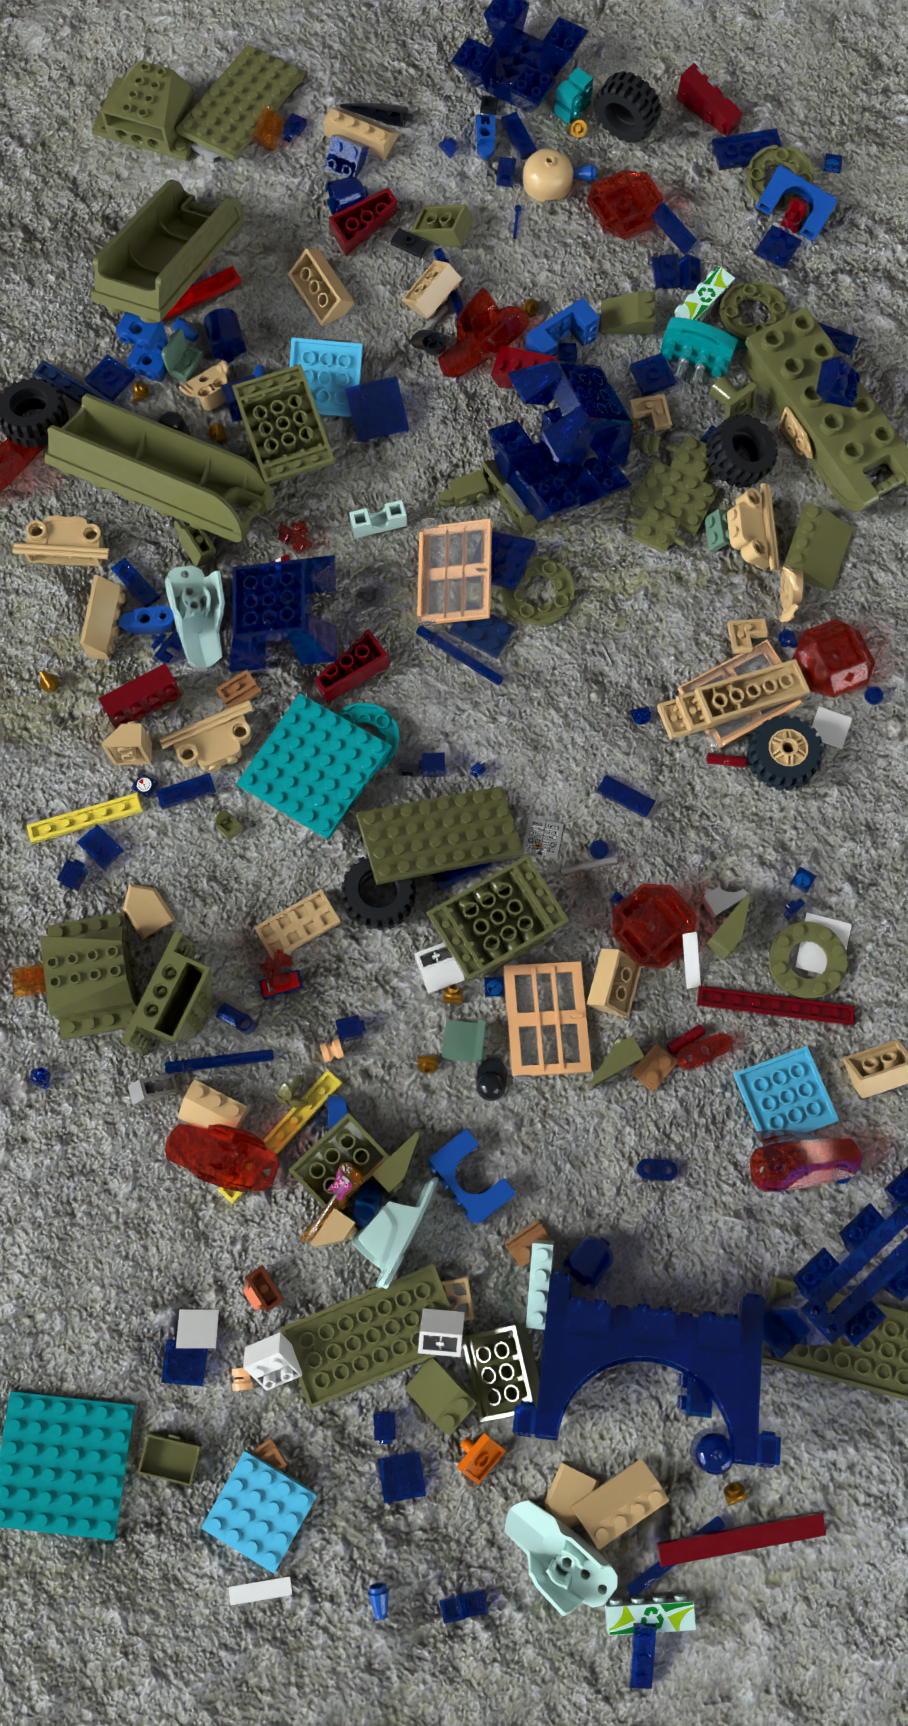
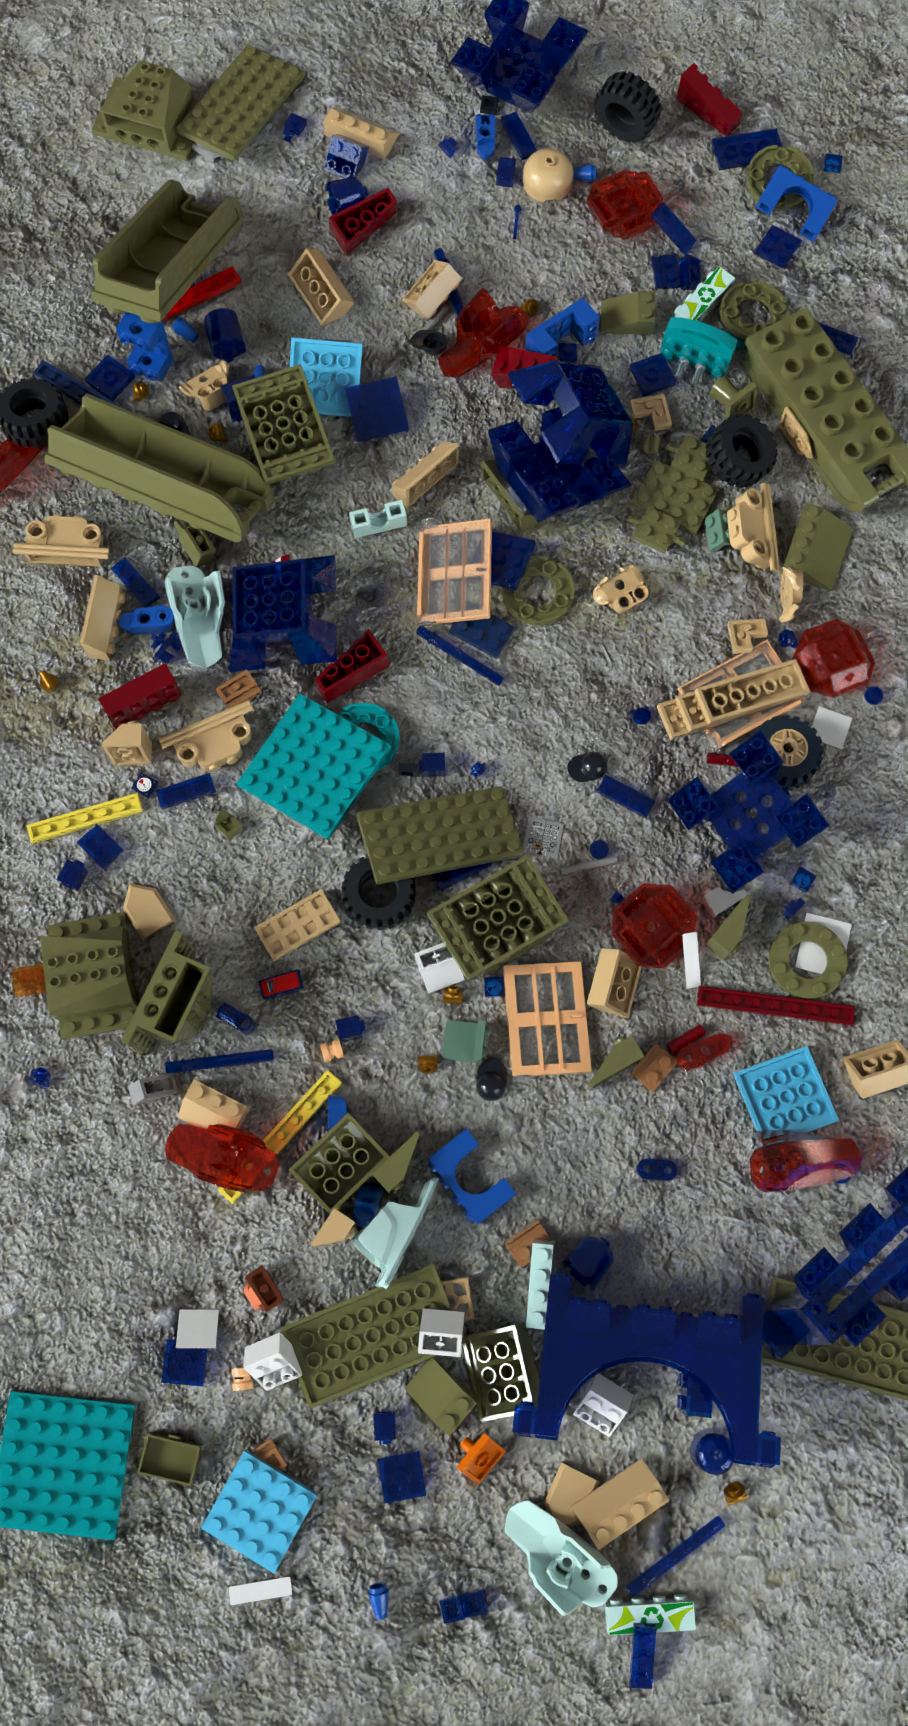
(181, 358): sand green bracket -> none
(268, 128): clear orange plate -> none
(279, 960): clear red hips -> none
(287, 533): clear red hips -> none
(288, 1092): olive plant -> none
(347, 1181): clear orange piece -> none
(385, 113): black piece -> none
(409, 243): black plate -> none
(426, 473): none -> tan slope
(443, 224): olive slope -> none
(465, 490): olive hinge -> none
(573, 95): teal brick -> none
(578, 128): pearl gold plate -> none
(587, 767): none -> black cap
(603, 1405): none -> white slope
(608, 594): none -> tan piece
(741, 1539): dark red tile -> none
(786, 818): none -> clear blue slope
(794, 214): dark red hips -> none
(838, 382): clear blue slope -> none

